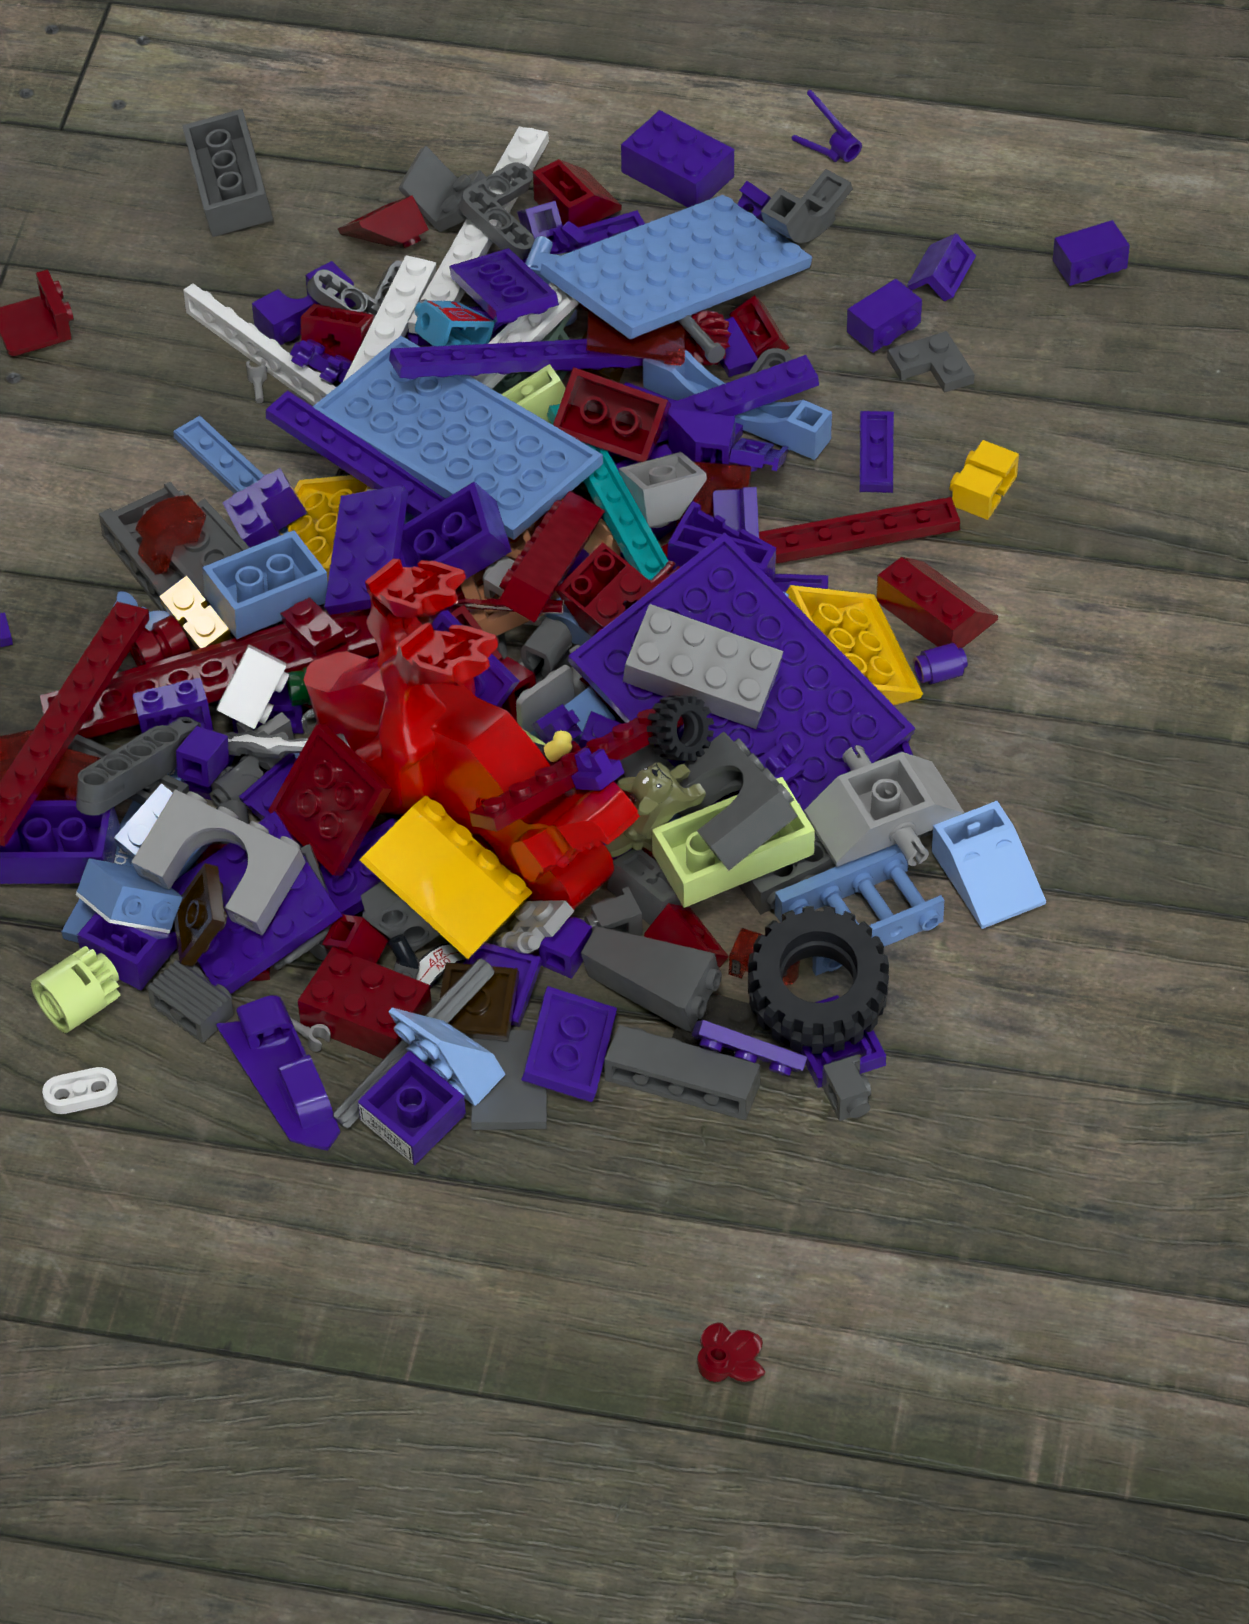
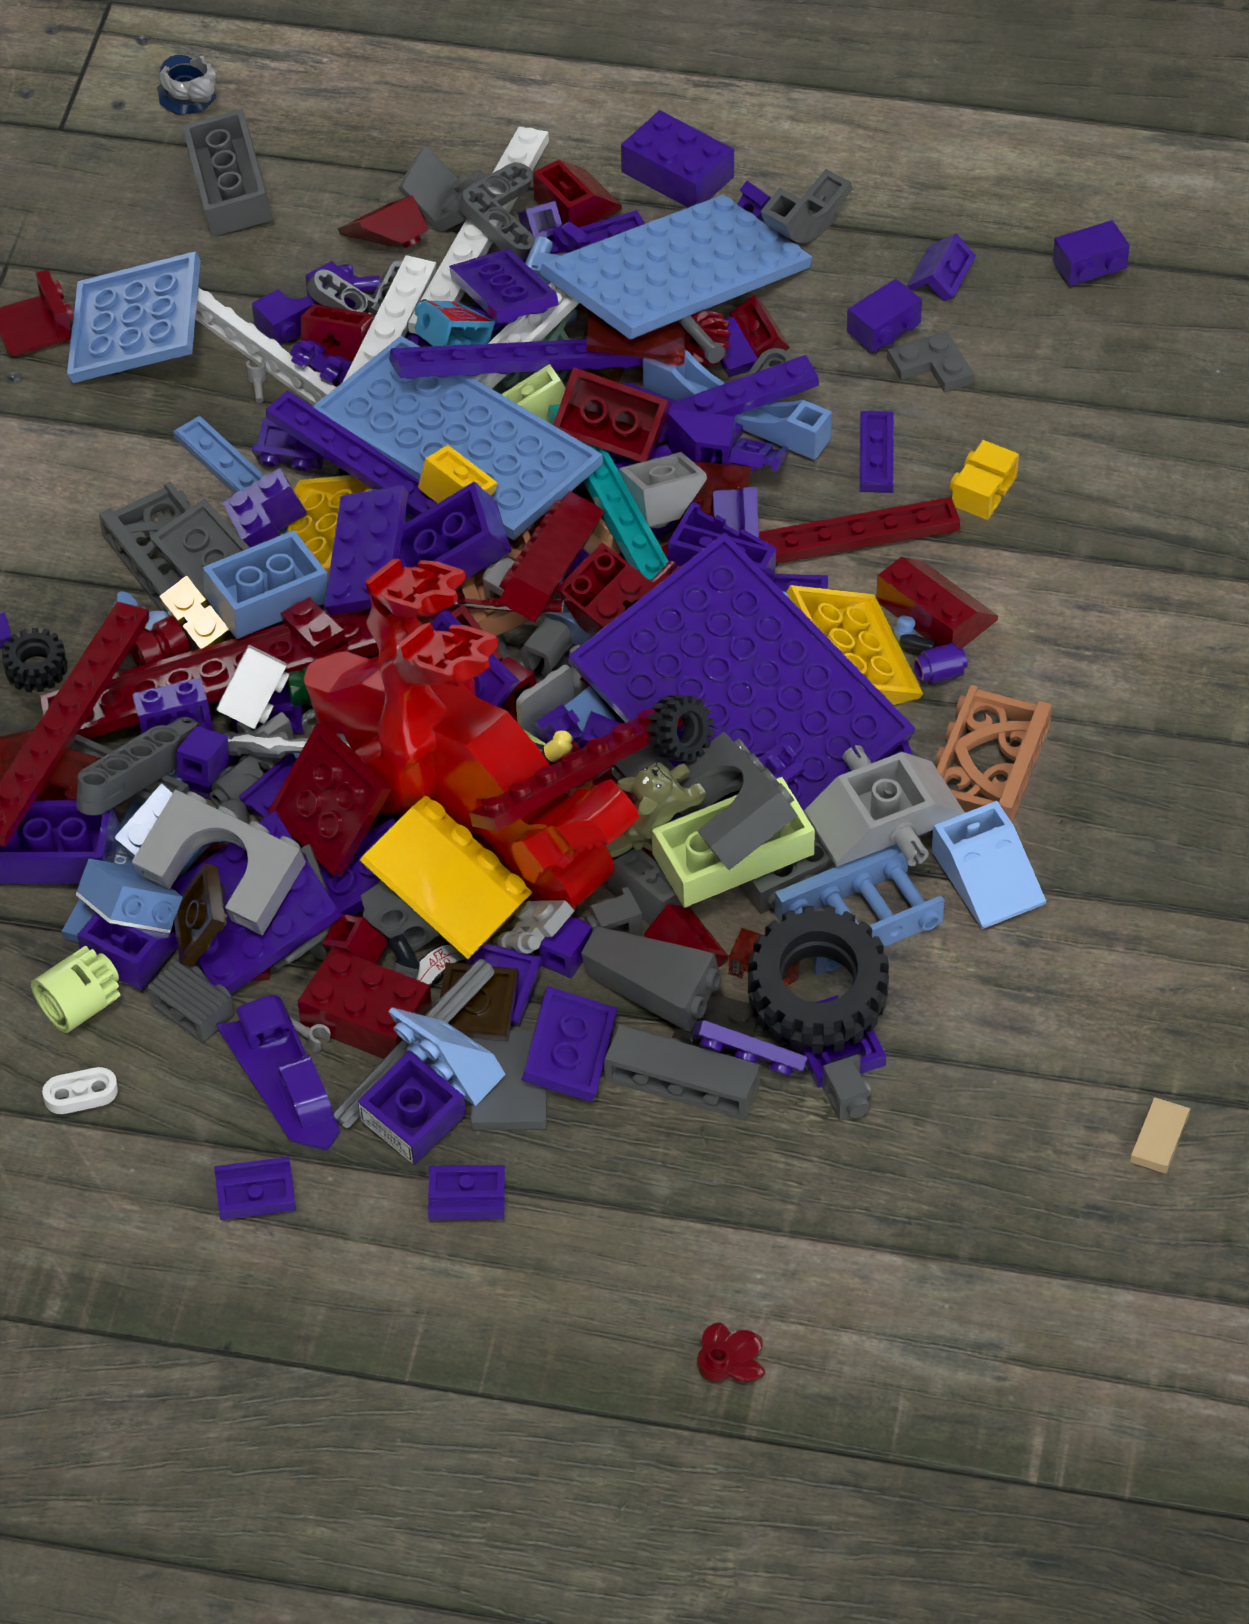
(34, 674): none -> black tyre
(134, 317): none -> medium blue plate
(168, 525): clear red brick -> none
(186, 84): none -> piece
(254, 1188): none -> dark purple plate
(278, 447): none -> dark purple bracket
(364, 284): none -> dark purple arm
(449, 472): none -> yellow panel
(466, 1192): none -> dark purple plate
(595, 770): dark purple tile -> none
(704, 662): light grey brick -> none
(842, 142): dark purple plant -> none
(908, 637): none -> arm
(1028, 730): none -> nougat fence
(1160, 1135): none -> tan tile

